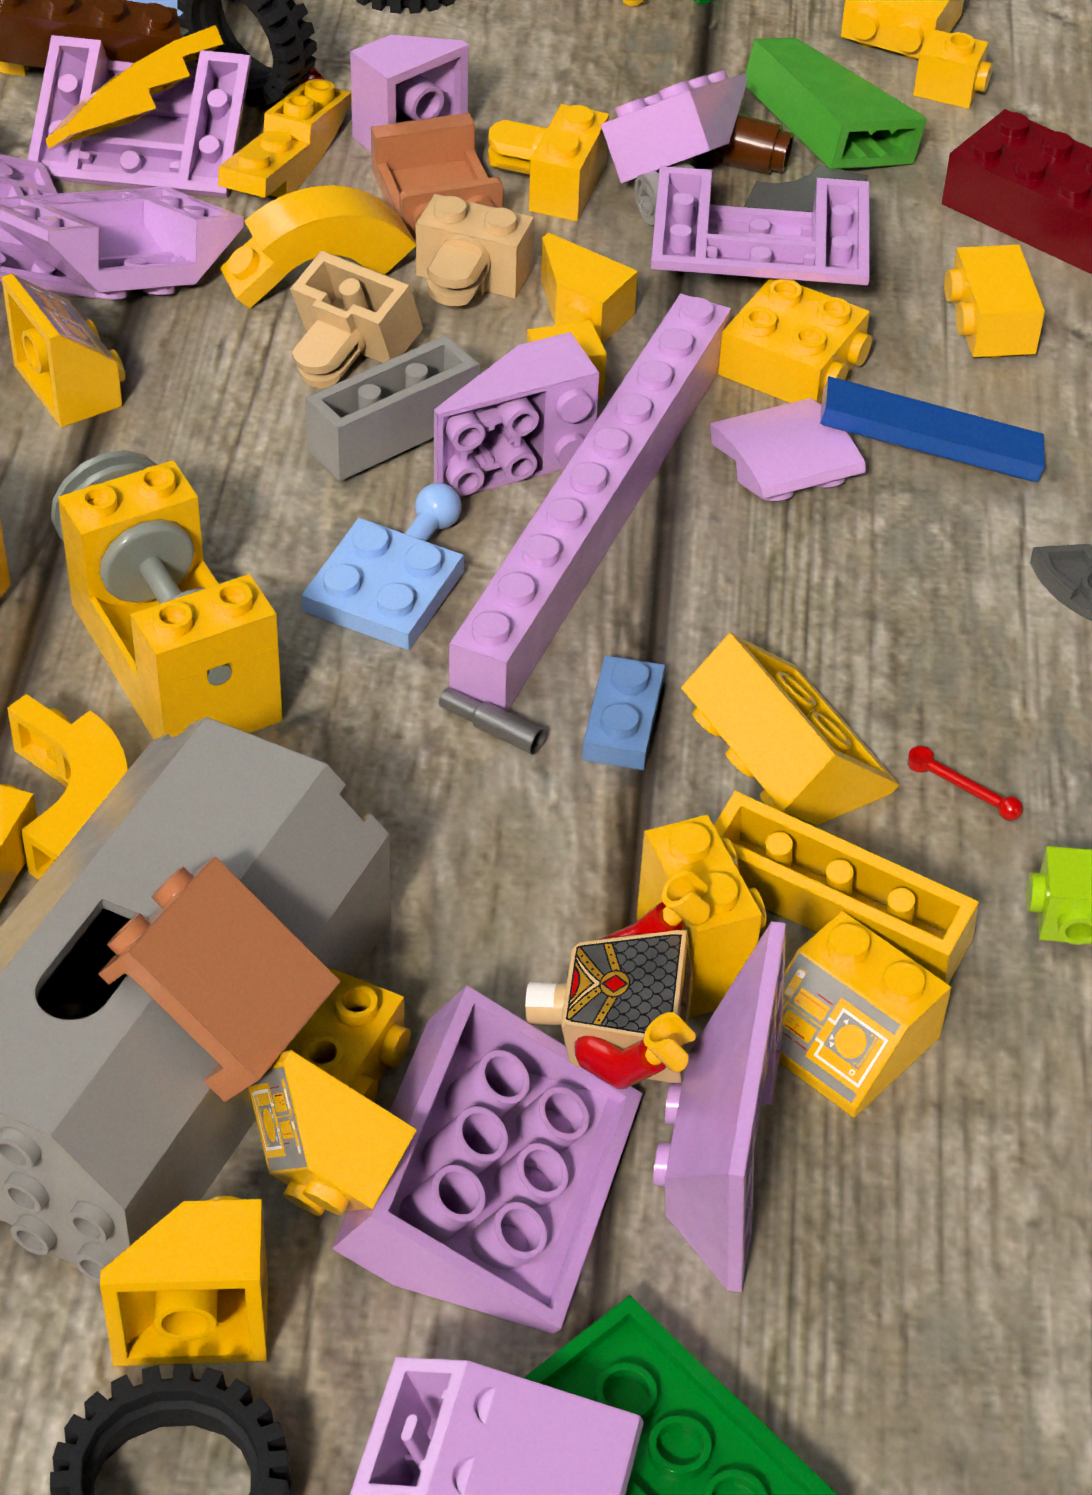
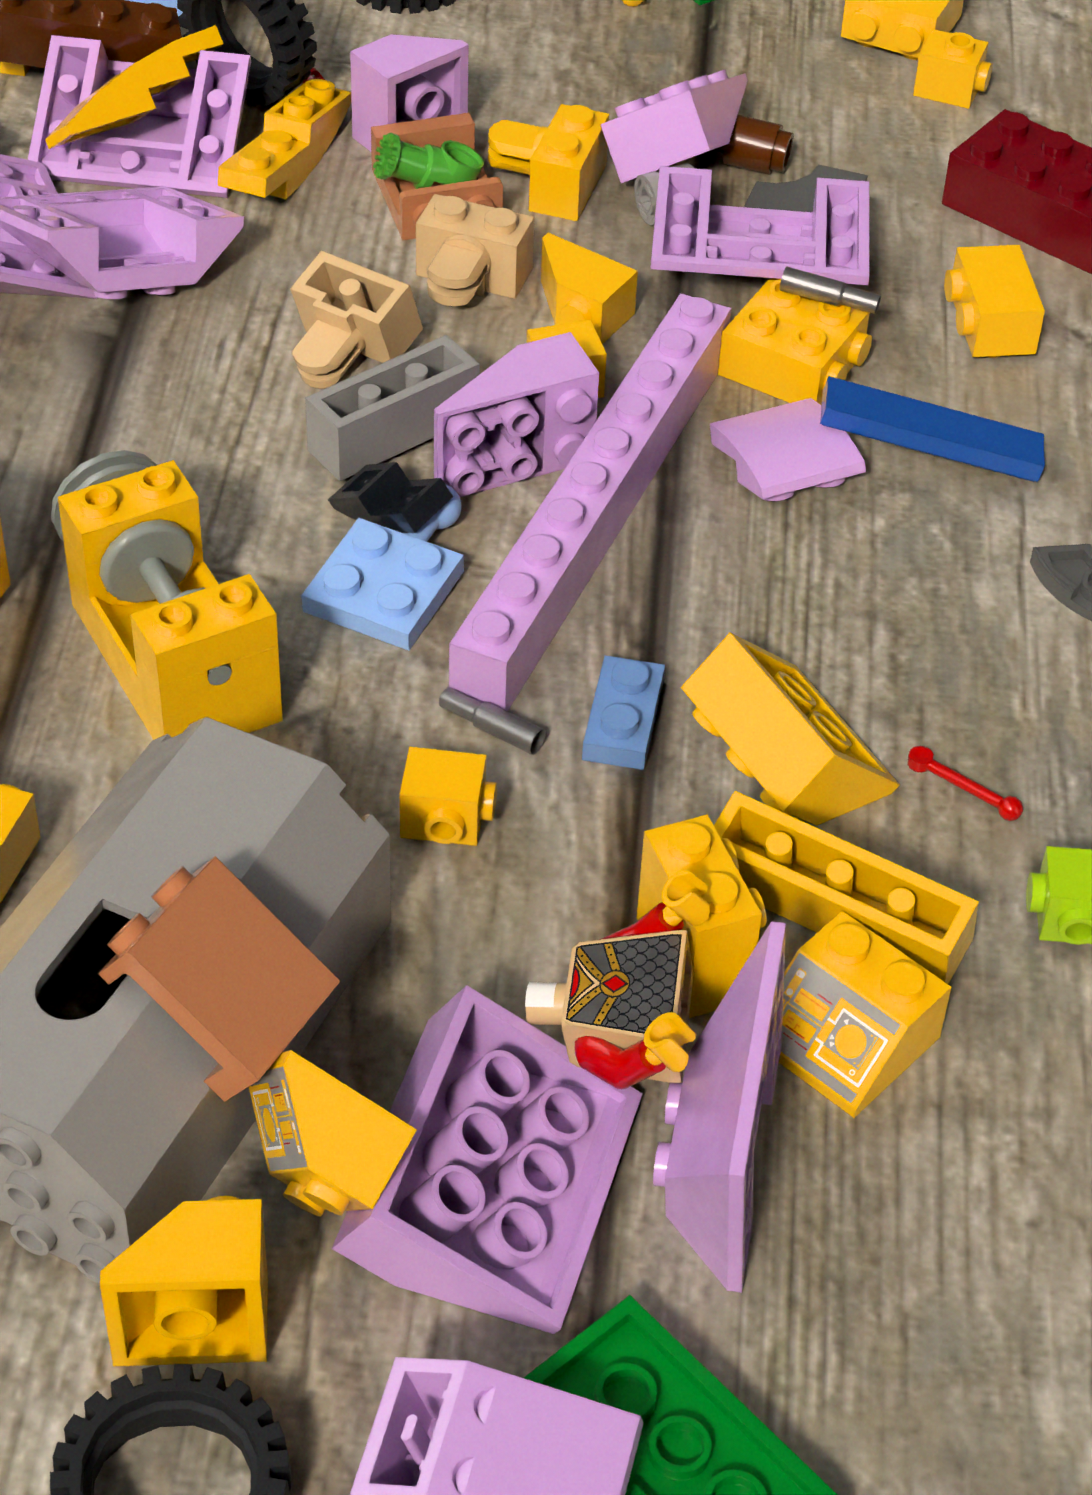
(60, 353): yellow slope -> none
(77, 755): yellow arch -> none
(311, 221): yellow arch -> none
(355, 1034): yellow brick -> none
(389, 499): none -> black slope
(427, 164): none -> bright green connector
(445, 796): none -> yellow brick
(827, 290): none -> flat silver pin
(831, 107): bright green slope -> none

